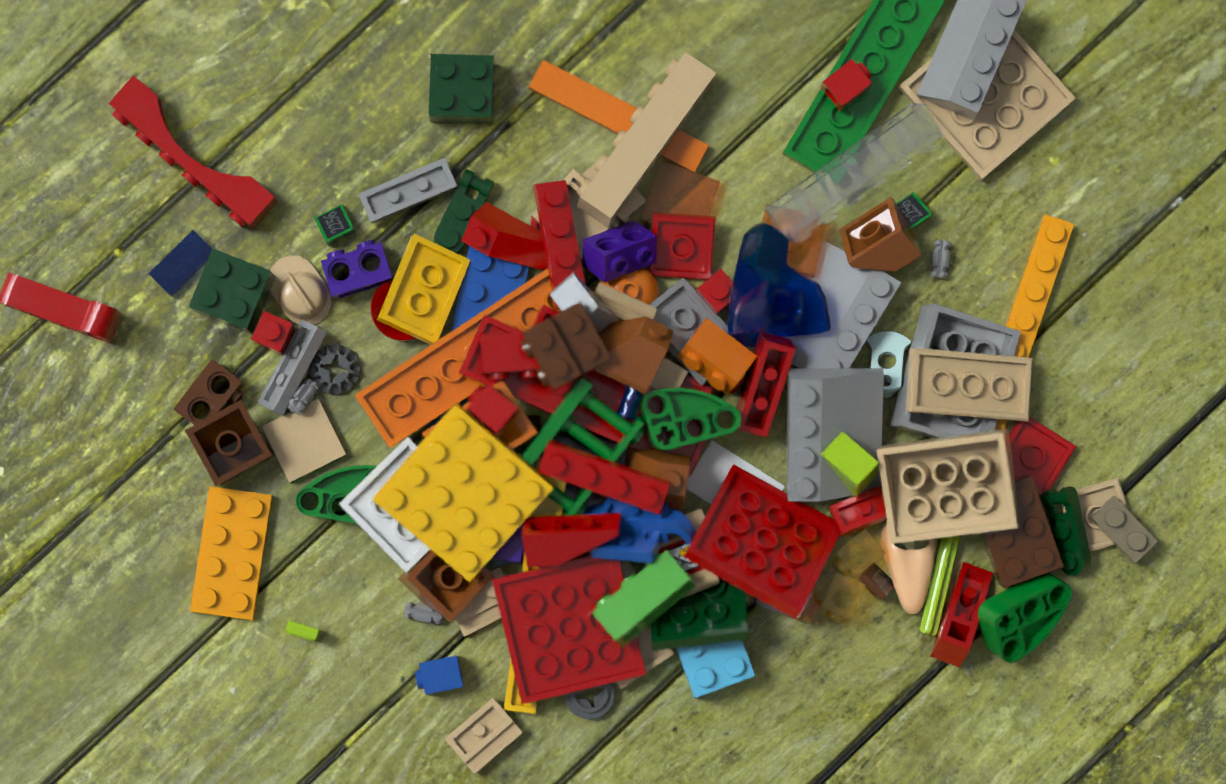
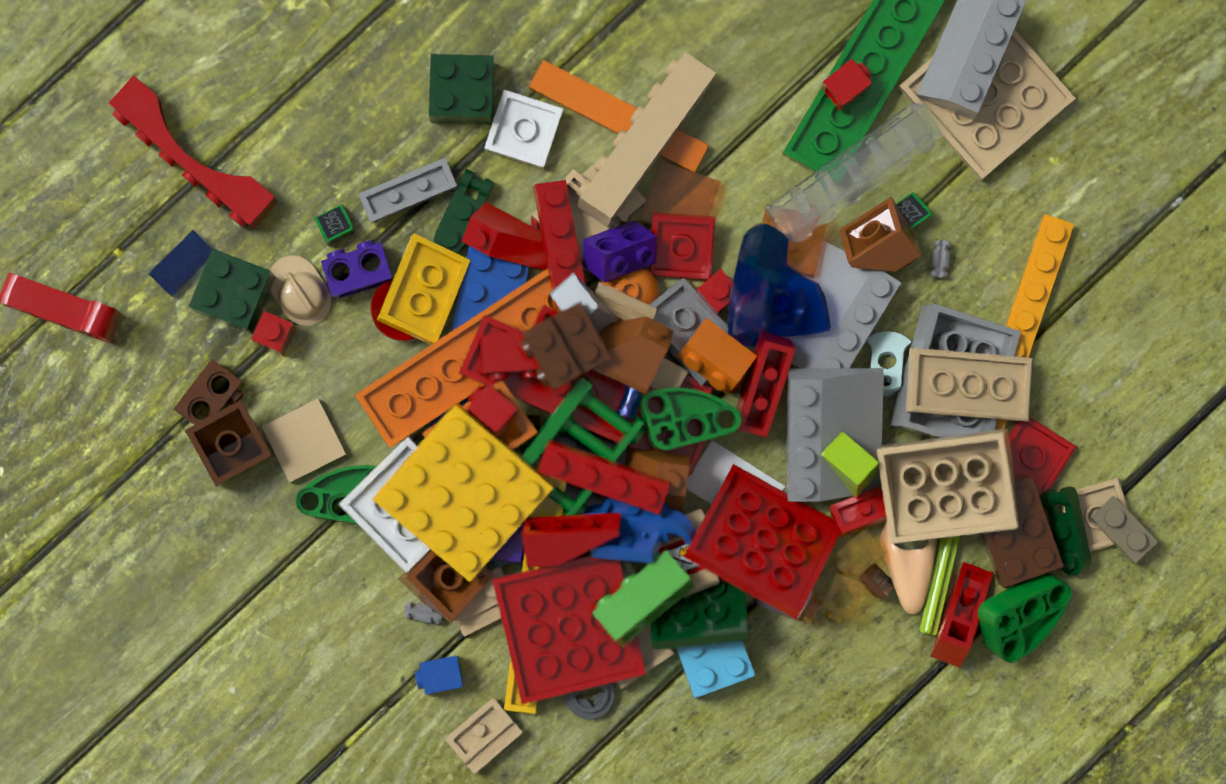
(231, 553): light orange plate -> none
(292, 367): light grey plate -> none
(303, 396): light grey piece -> none
(303, 631): lime tile -> none
(342, 381): dark grey gear -> none
(523, 129): none -> white plate

